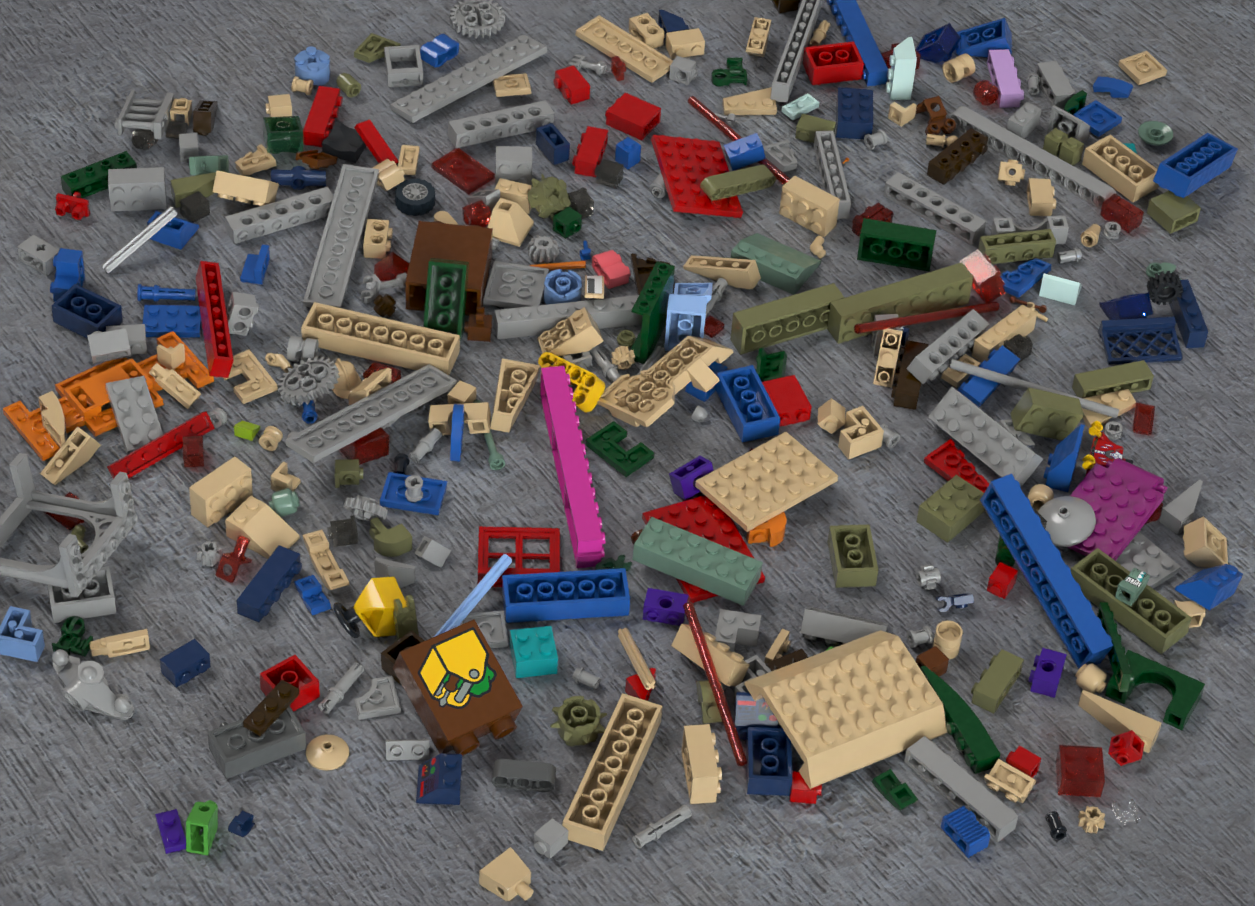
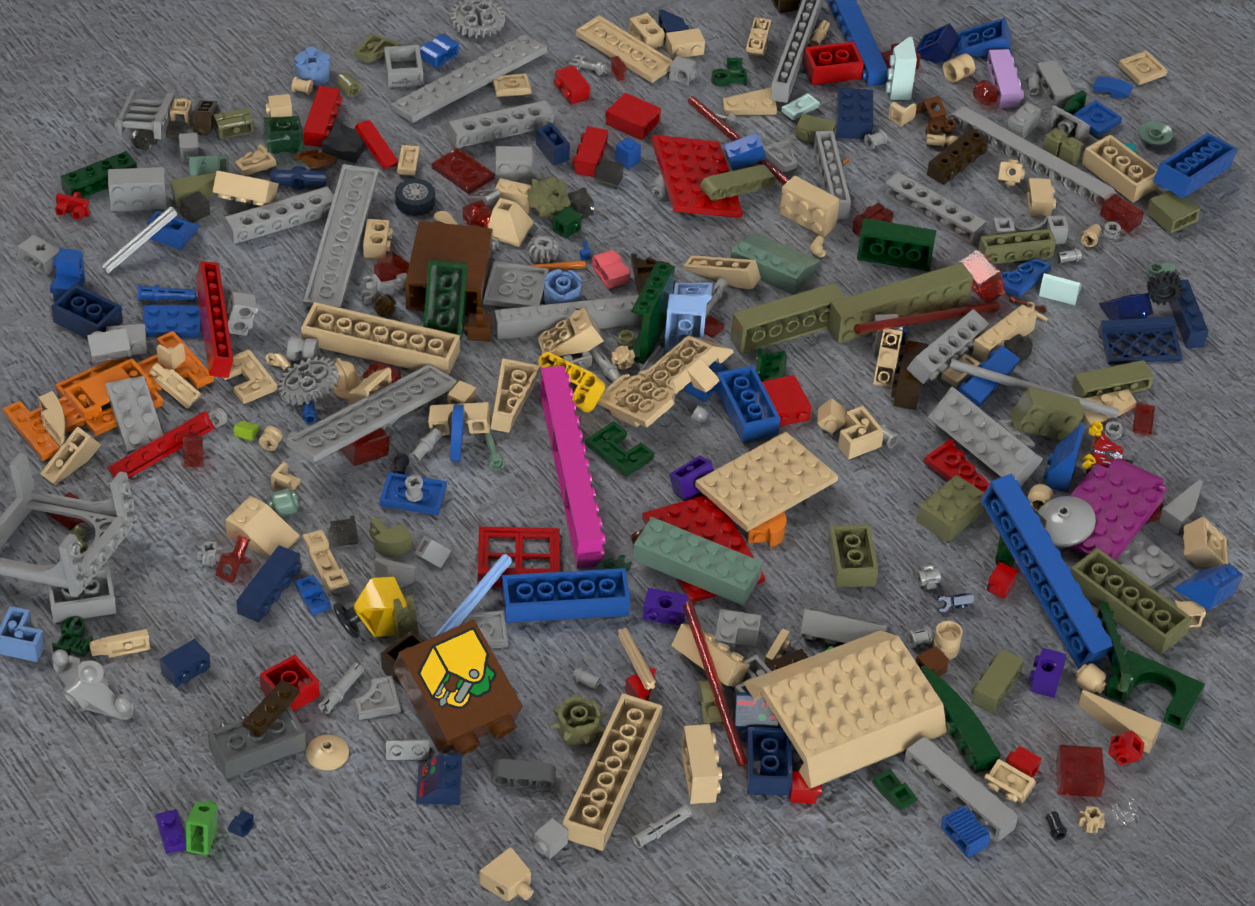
(220, 492): tan brick -> none
(233, 123): none -> olive brick
(256, 266): blue panel -> none
(347, 472): olive brick -> none
(365, 508): light grey gear -> none
(389, 174): tan brick -> none
(533, 652): teal brick -> none
(594, 286): slope -> none
(1132, 584): sand green leg -> none

